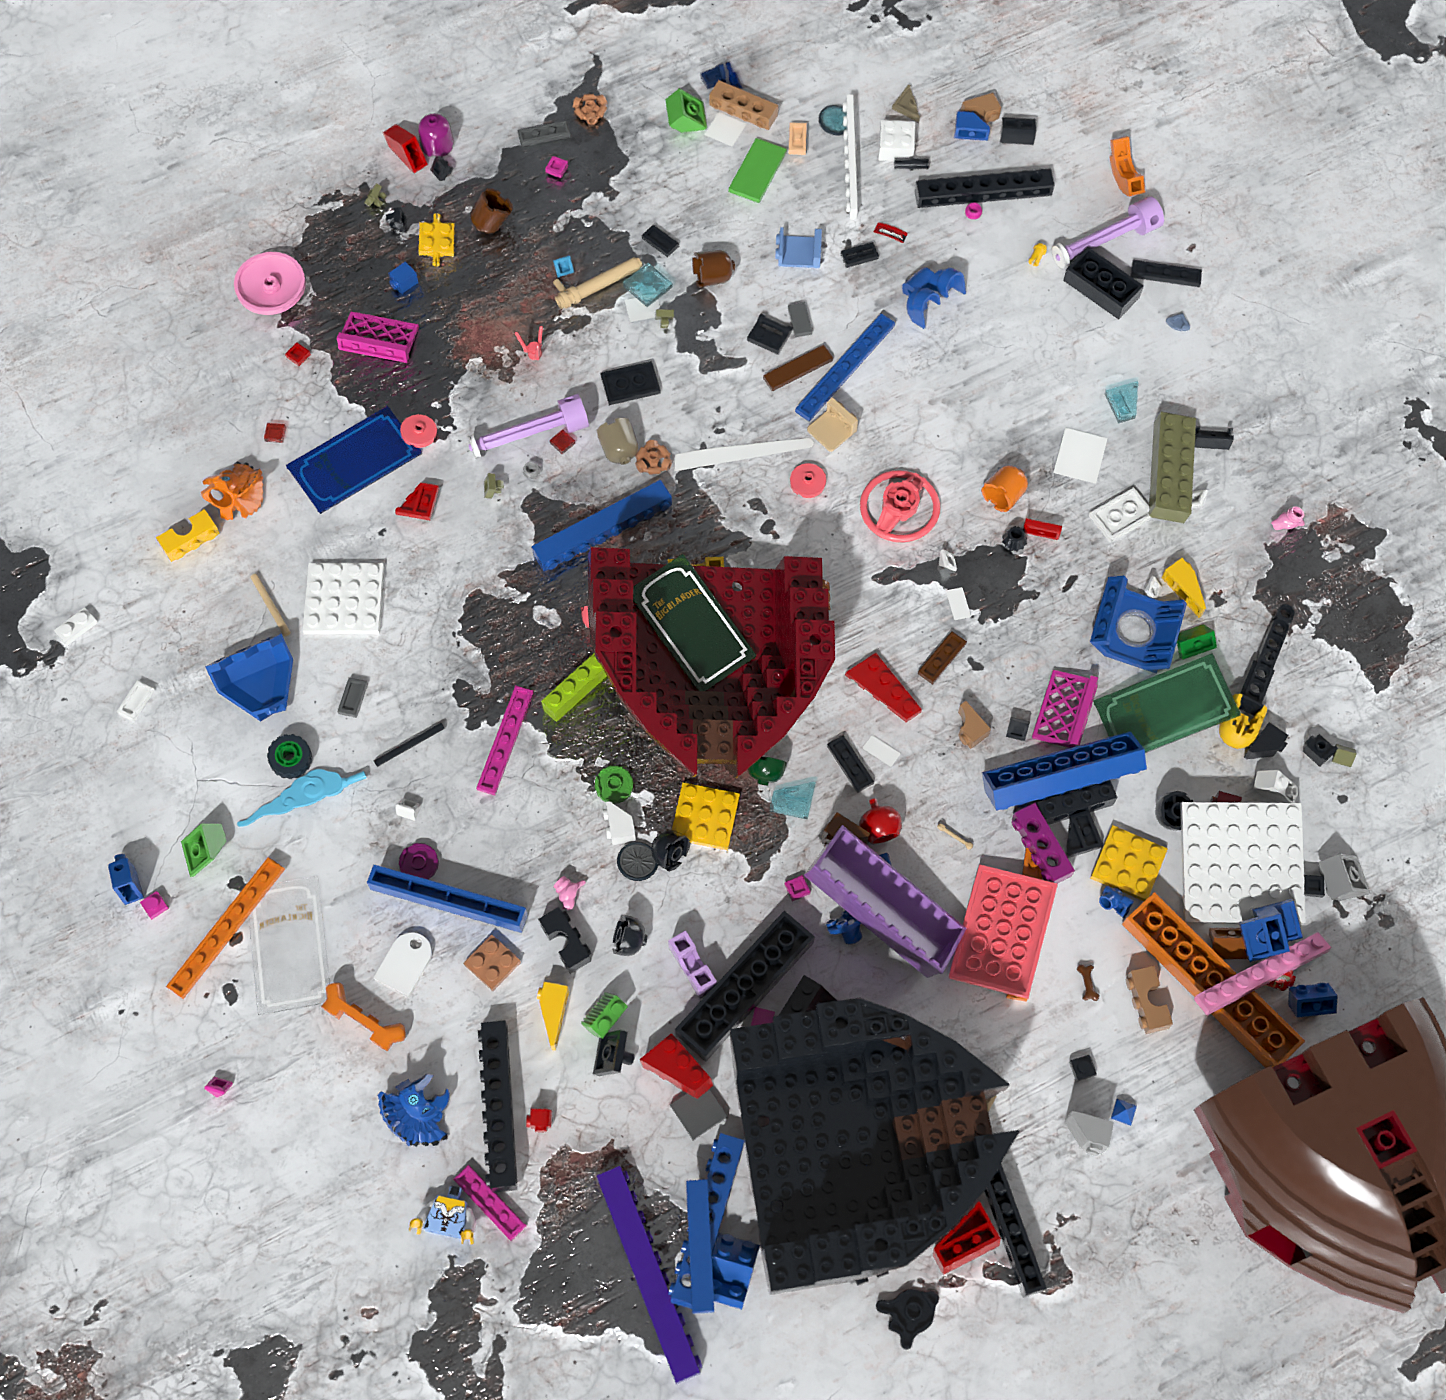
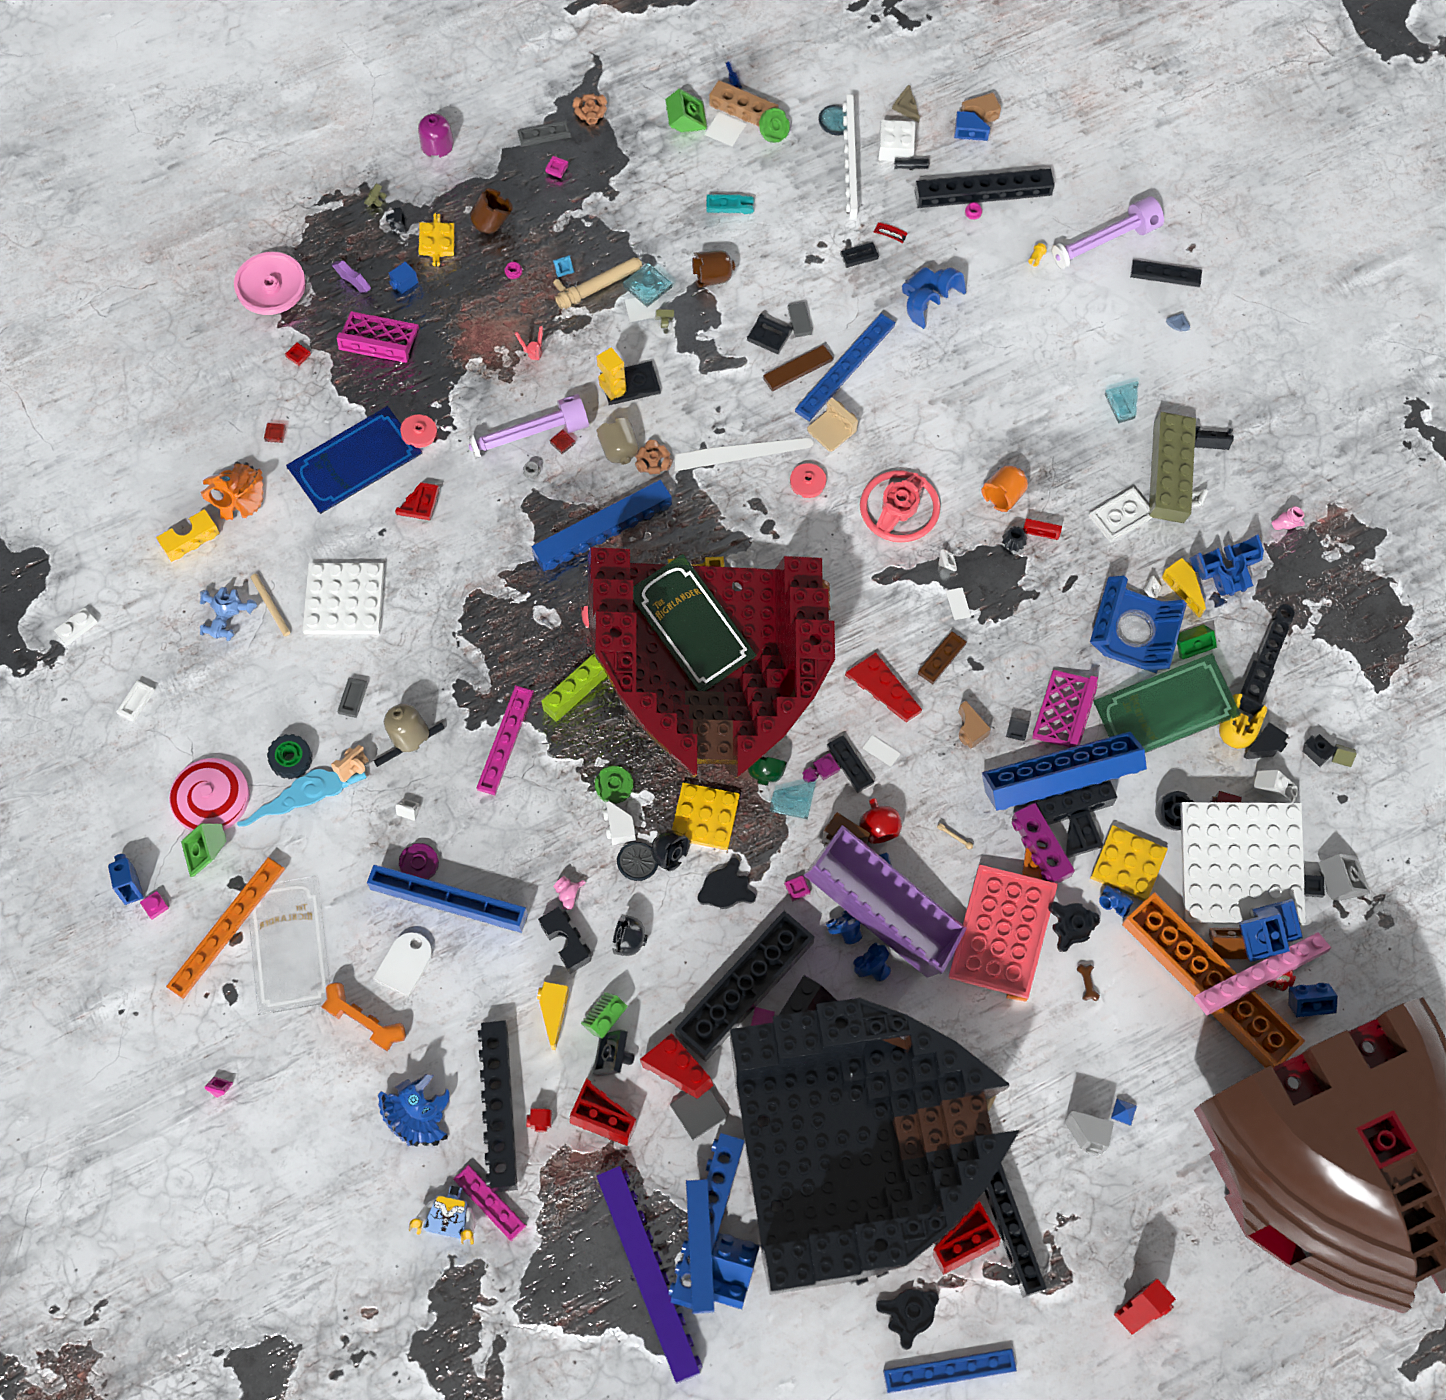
(209, 794): none -> bright pink dish
(225, 606): none -> medium blue piece
(255, 677): blue panel -> none
(351, 276): none -> medium lavender tile
(351, 763): none -> light nougat hips
(405, 147): red slope -> none
(405, 727): none -> dark tan cylinder
(441, 168): black tile -> none
(492, 485): olive tile -> none
(492, 962): nougat plate -> none
(513, 266): none -> dark pink plate
(601, 1115): none -> red wedge
(613, 373): none -> yellow arch
(660, 240): black tile -> none
(691, 964): lavender arch -> none
(712, 76): dark blue tile -> none
(725, 888): none -> black tile
(729, 204): none -> teal hinge
(757, 170): bright green tile -> none
(774, 125): none -> bright green tile
(797, 138): light nougat plate -> none
(799, 251): medium blue panel -> none
(824, 767): none -> magenta plate
(873, 963): none -> blue plate
(949, 1370): none -> blue tile
(1018, 131): black hinge -> none
(1073, 923): none -> black tile
(1080, 455): white sticker -> none
(1082, 1068): black plate -> none
(1103, 283): black brick -> none
(1126, 176): orange arch -> none
(1146, 1305): none -> red wedge
(1151, 1017): medium nougat arch -> none
(1235, 578): none -> blue piece

